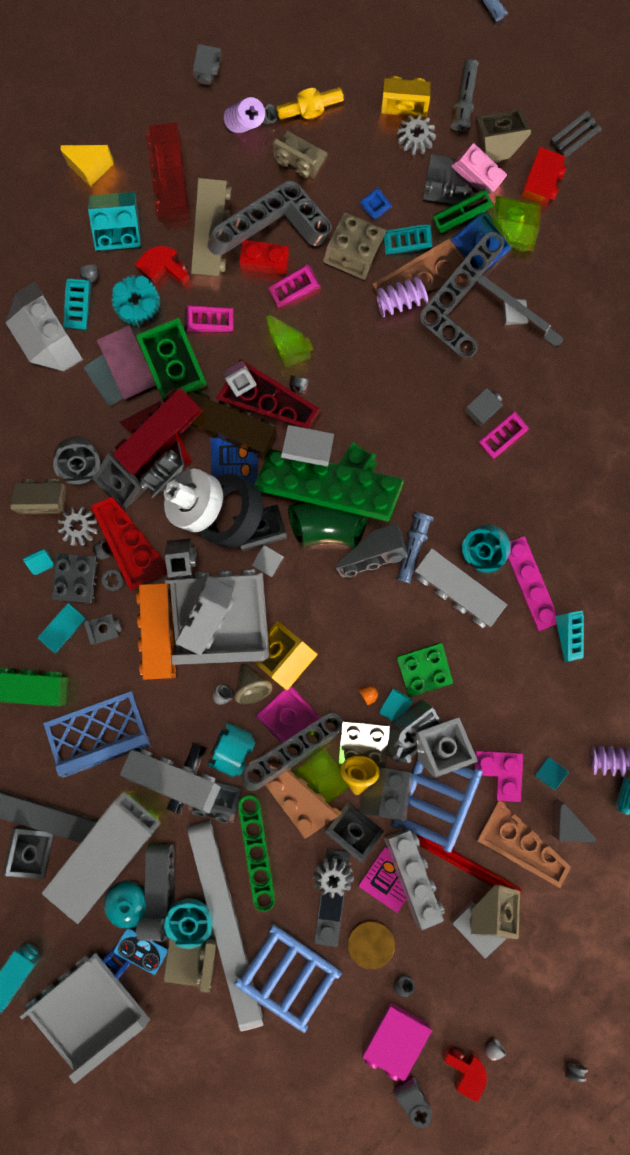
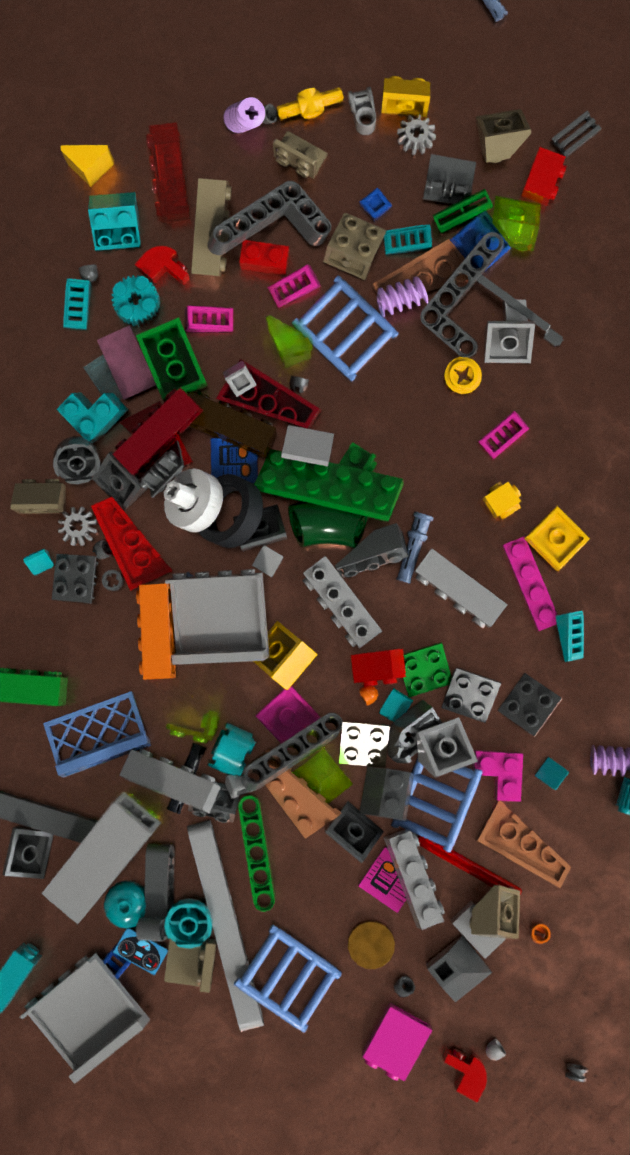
(40, 330): light grey wedge -> none
(62, 628): teal tile -> none
(90, 419): none -> teal brick
(93, 631): dark grey brick -> none
(180, 557): dark grey brick -> none
(206, 63): dark grey brick -> none
(206, 616): light grey wedge -> none
(209, 722): none -> clear neon green bracket
(222, 694): light grey hinge -> none
(235, 786): none -> light grey slope
(251, 686): dark tan hat -> none
(330, 908): dark grey plate -> none
(333, 868): light grey gear -> none
(342, 602): none -> light grey brick
(356, 300): none -> medium blue bar
(359, 773): yellow hat -> none
(362, 106): none -> light grey piece
(378, 665): none -> red brick
(411, 1100): dark grey piece -> none
(458, 968): none -> dark grey slope
(459, 365): none -> yellow gear
(464, 106): dark grey pin -> none
(471, 694): none -> hinge
(479, 169): bright pink brick -> none
(484, 406): dark grey brick -> none
(486, 548): teal cylinder -> none
(503, 500): none -> yellow brick
(508, 341): none -> light grey slope
(530, 704): none -> dark grey hinge
(540, 928): none -> orange hinge
(557, 538): none -> yellow tile
(568, 827): dark grey slope -> none

